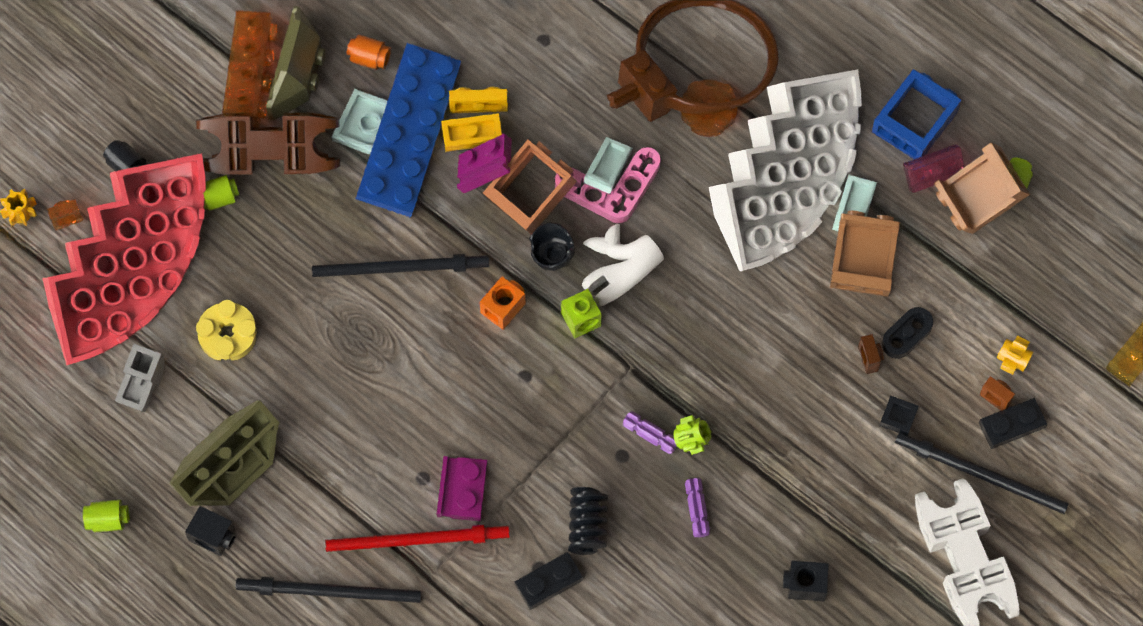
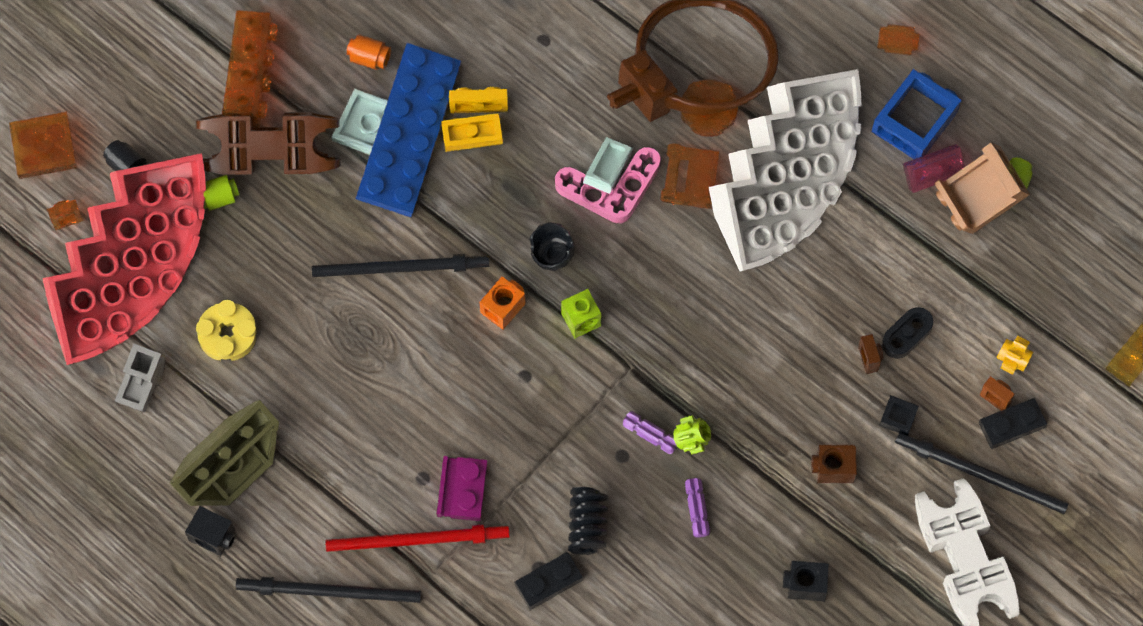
(15, 201): yellow gear -> none
(43, 145): none -> clear orange plate
(105, 516): lime brick -> none
(296, 66): olive wedge -> none
(484, 163): magenta plate -> none
(517, 164): nougat window -> none
(638, 261): white piece -> none
(700, 176): none -> clear orange plate
(844, 455): none -> reddish brown brick
(856, 197): light aqua tile -> none
(864, 253): medium nougat panel -> none
(898, 39): none -> clear orange brick

